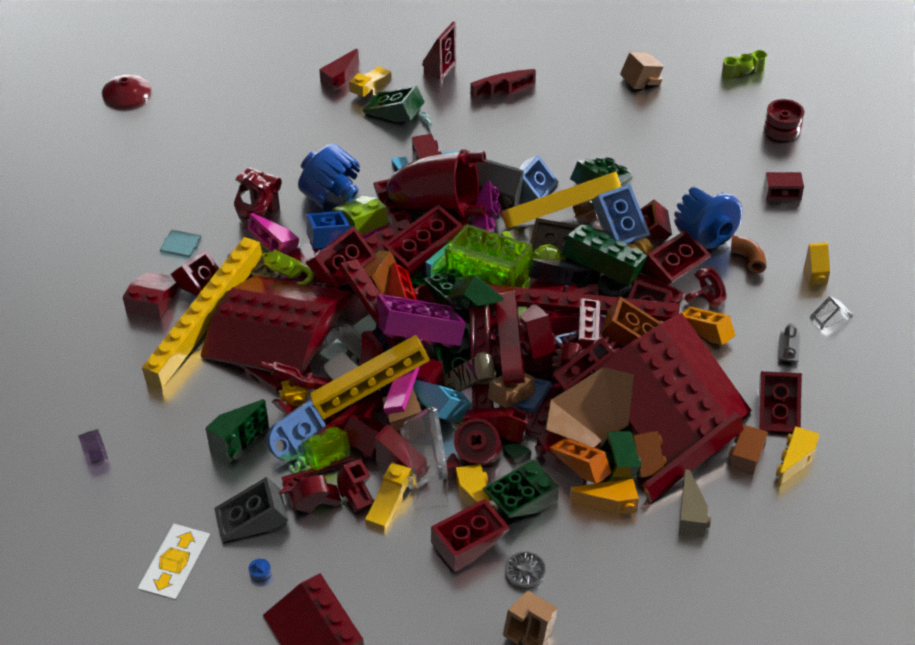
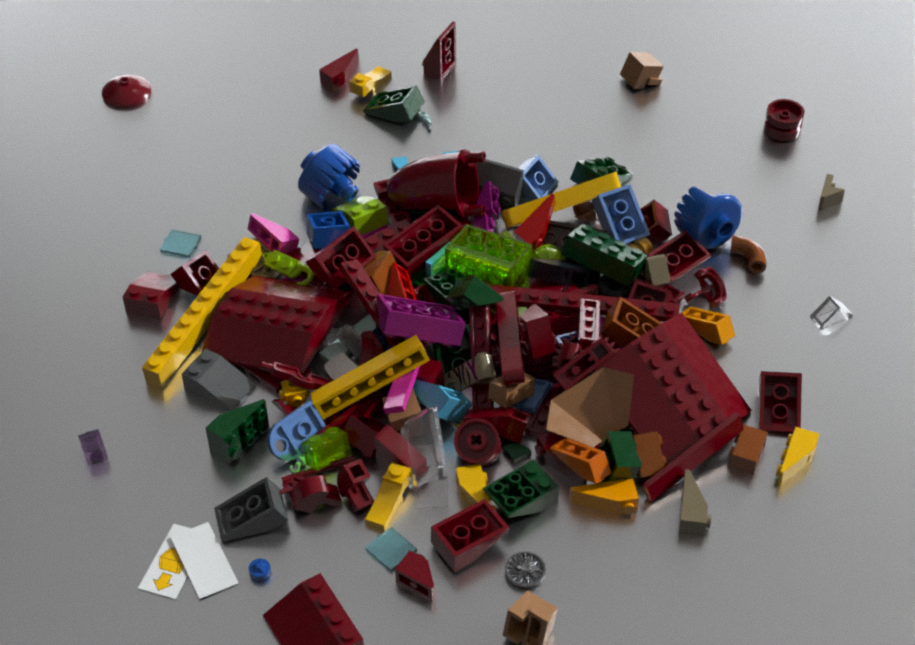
(204, 560): none -> white sticker
(216, 381): none -> dark grey slope
(263, 194): dark red helmet -> none
(390, 548): none -> clear light blue piece
(416, 575): none -> dark red slope
(424, 146): dark red brick -> none
(452, 464): dark red slope -> none
(503, 82): dark red slope -> none
(536, 225): none -> red slope
(657, 271): none -> dark tan slope
(744, 64): lime piece -> none
(783, 186): dark red brick -> none
(789, 344): light grey hinge -> none
(817, 264): yellow slope -> none
(830, 194): none -> dark tan slope

